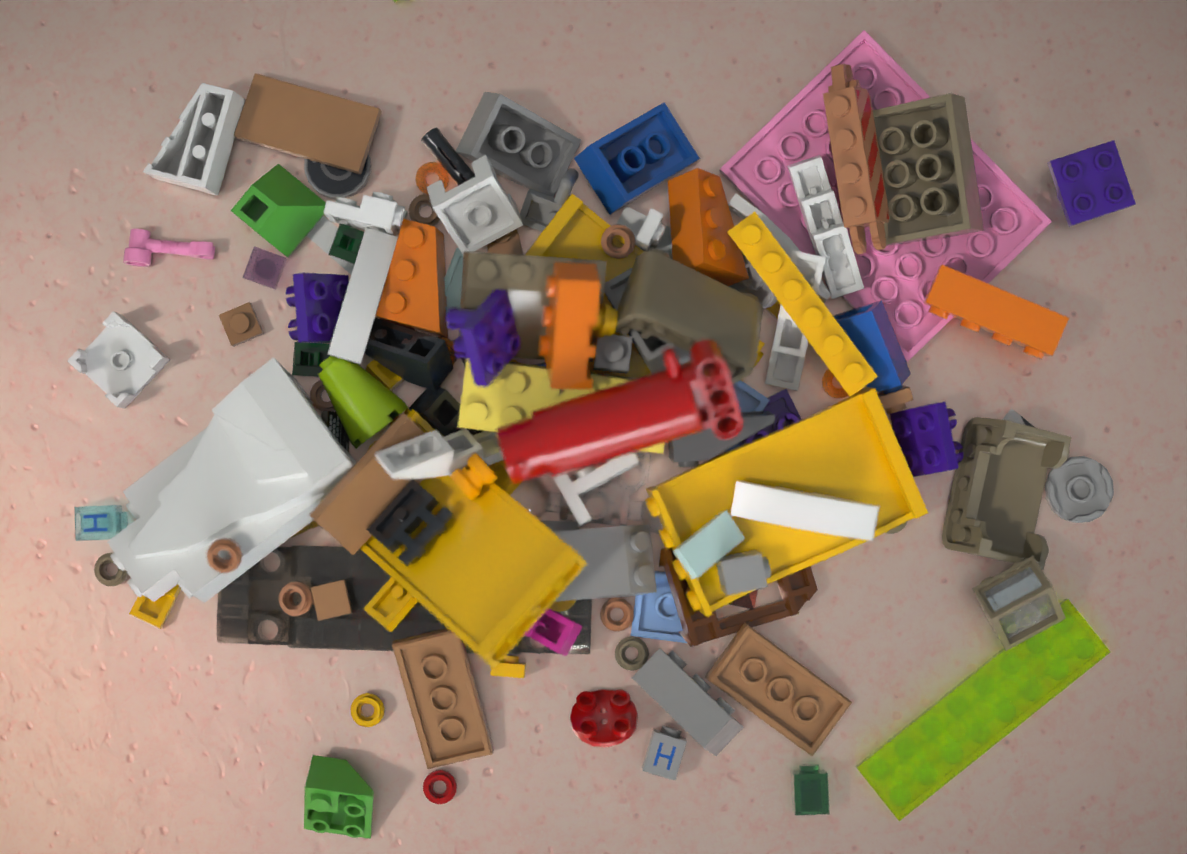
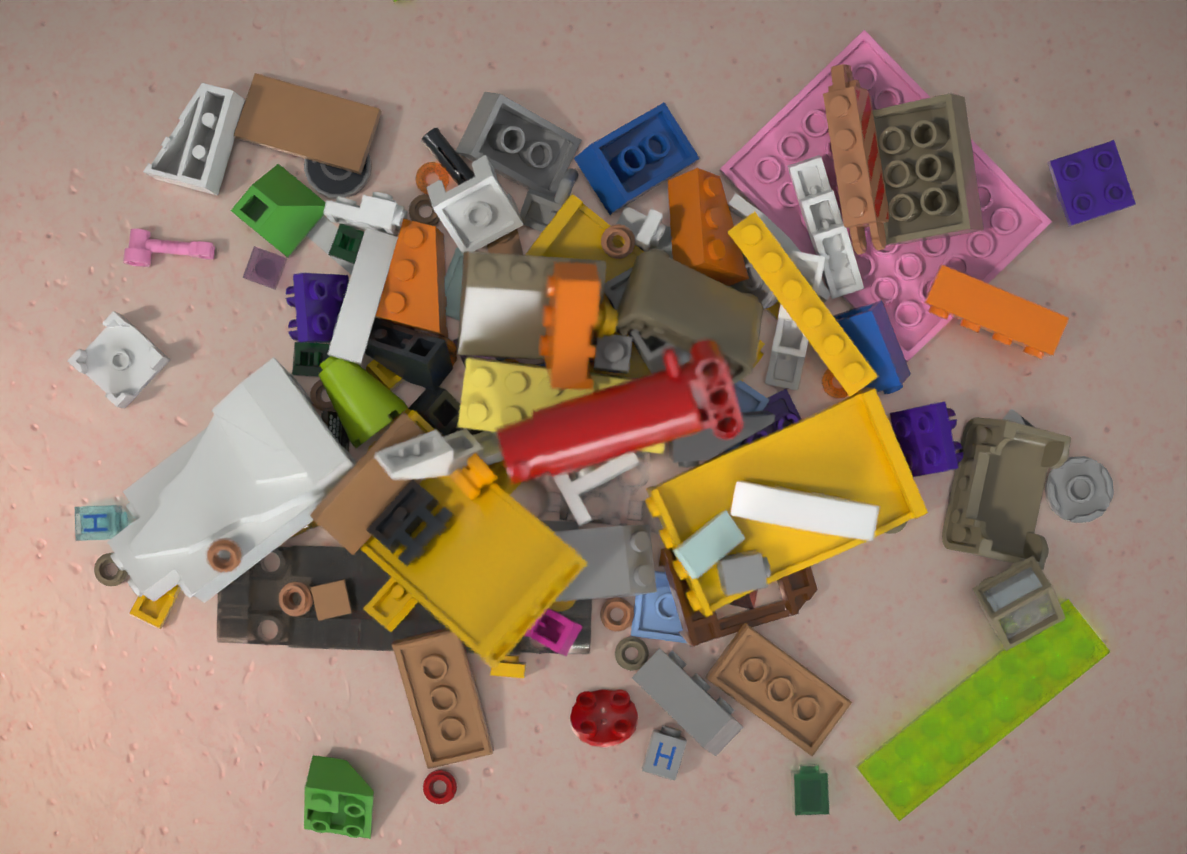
(241, 324): medium nougat plate -> none
(359, 717): yellow plate -> none
(487, 336): dark purple plate -> none
(896, 400): medium nougat plate -> none

